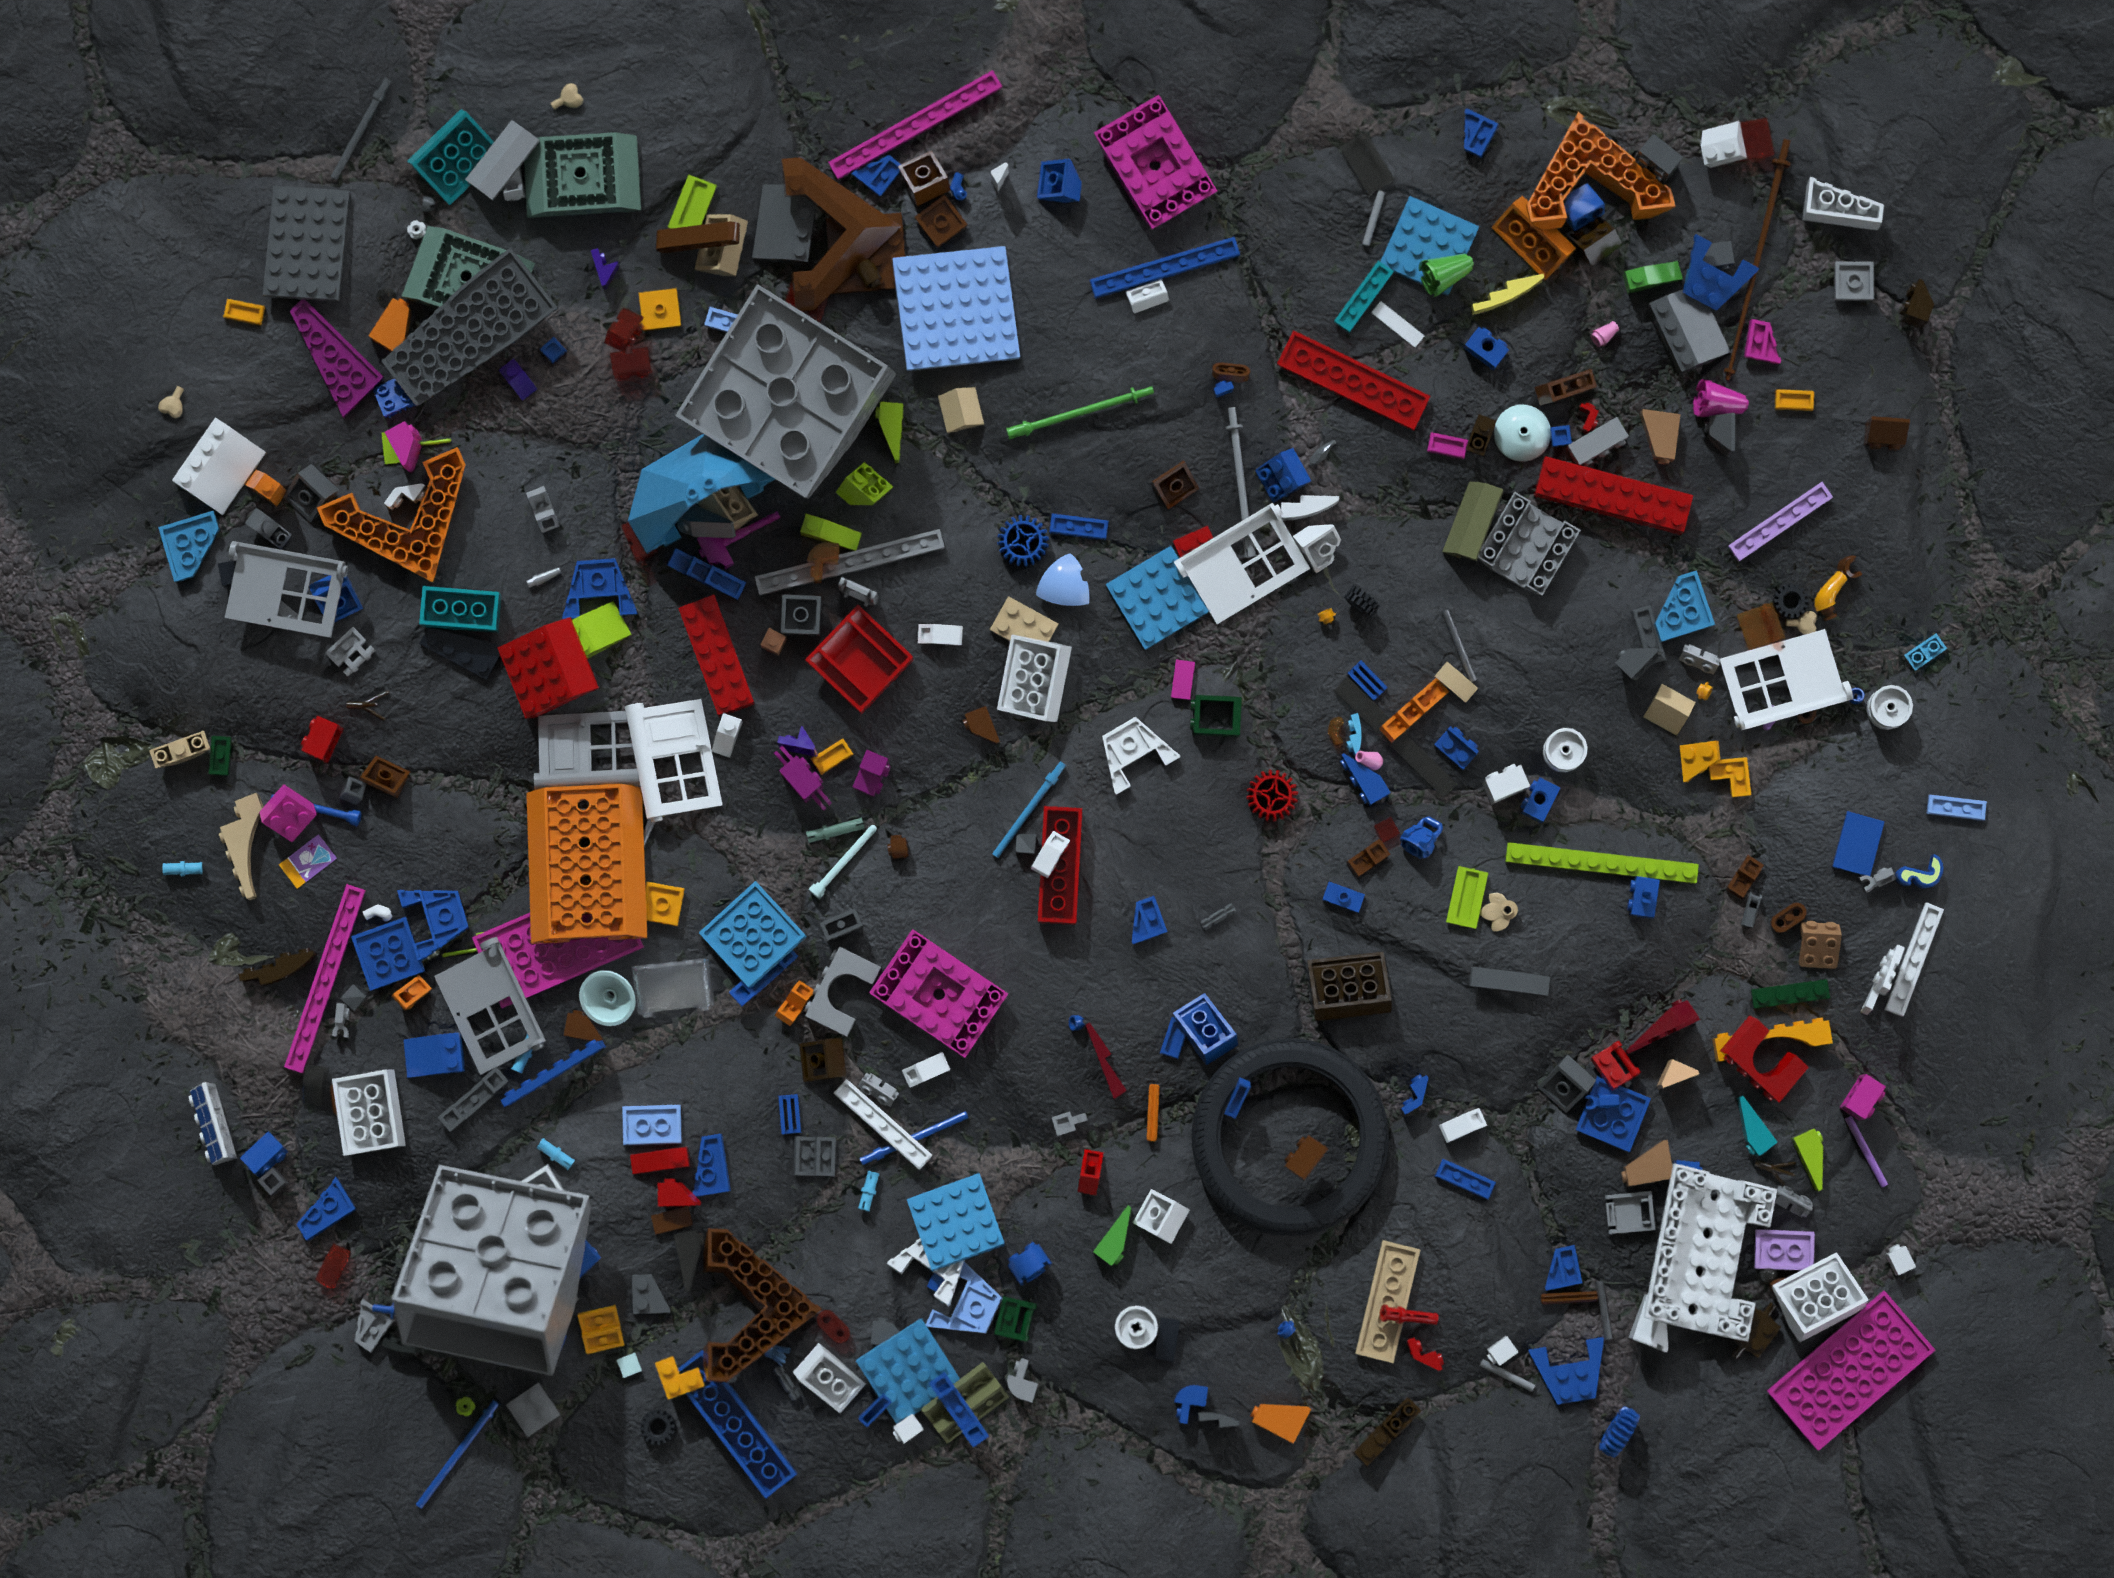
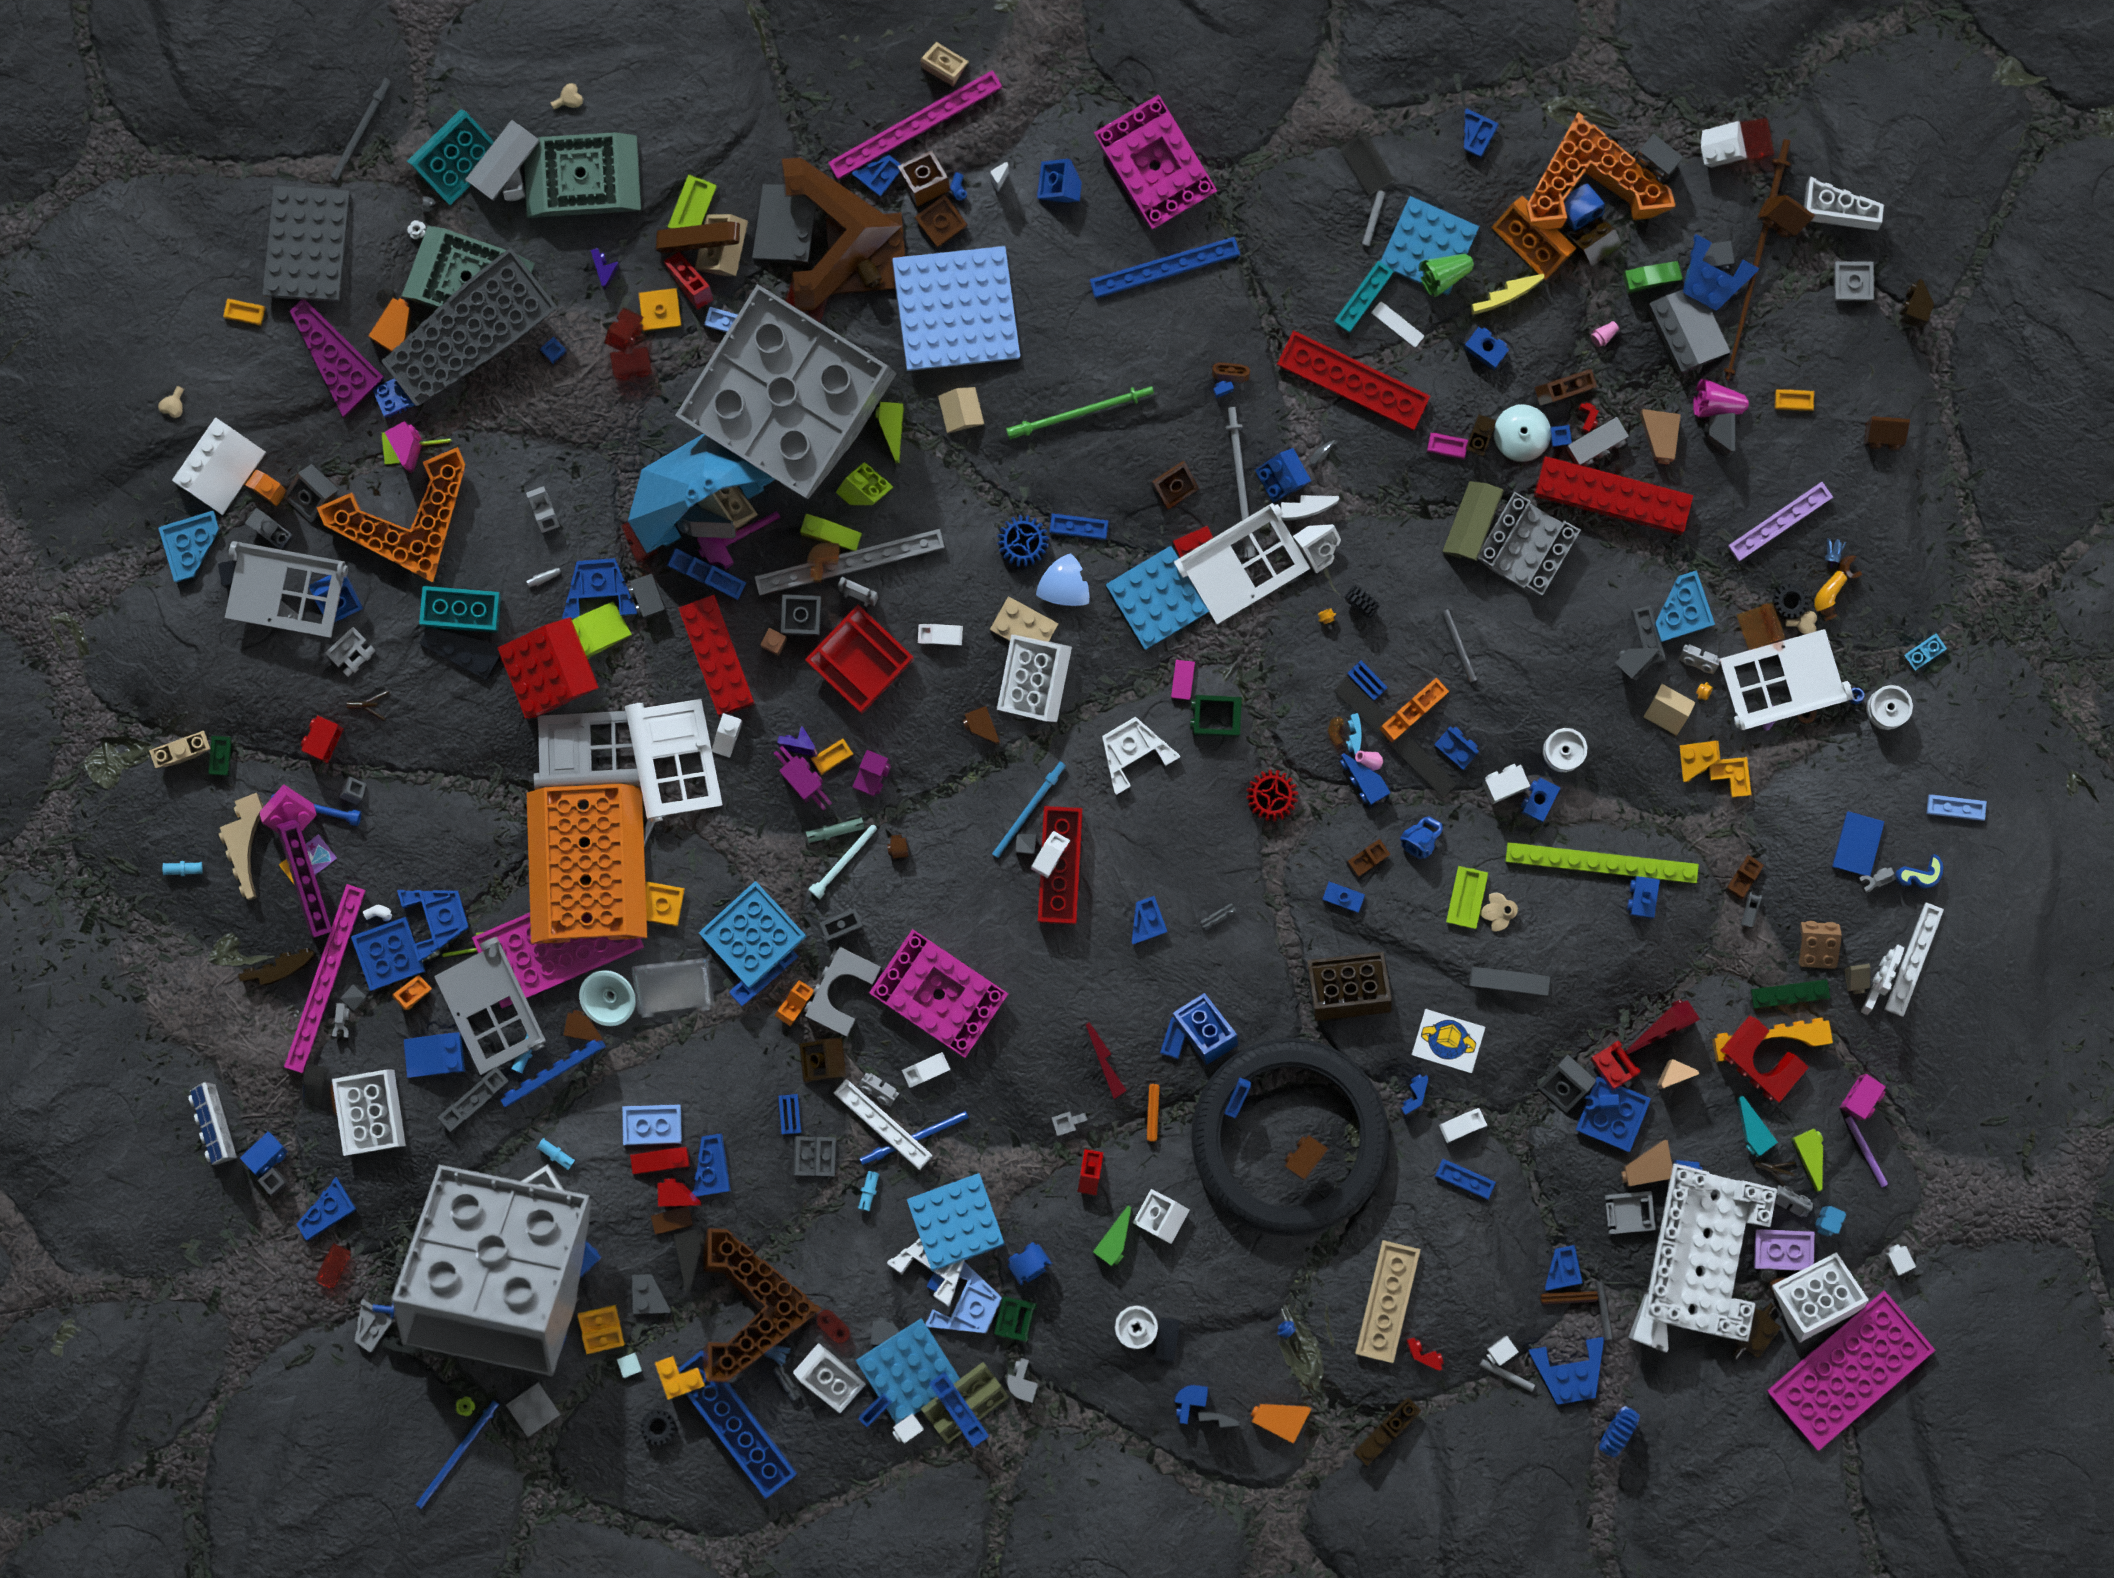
(304, 878): none -> magenta brick
(385, 776): reddish brown slope -> none
(412, 492): white slope -> none
(518, 379): dark purple slope -> none
(647, 596): none -> dark grey brick
(689, 280): none -> red slope
(943, 63): none -> tan slope
(1076, 1022): blue hinge -> none
(1147, 296): white slope -> none
(1386, 829): clear red tile -> none
(1400, 1315): red pin -> none
(1448, 1041): none -> sticker
(1456, 682): tan slope -> none
(1761, 343): dark pink wing -> none
(1784, 215): none -> reddish brown slope
(1788, 918): reddish brown plate -> none
(1829, 1220): none -> dark azure brick
(1835, 555): none -> flat silver piece
(1858, 978): none -> dark tan slope

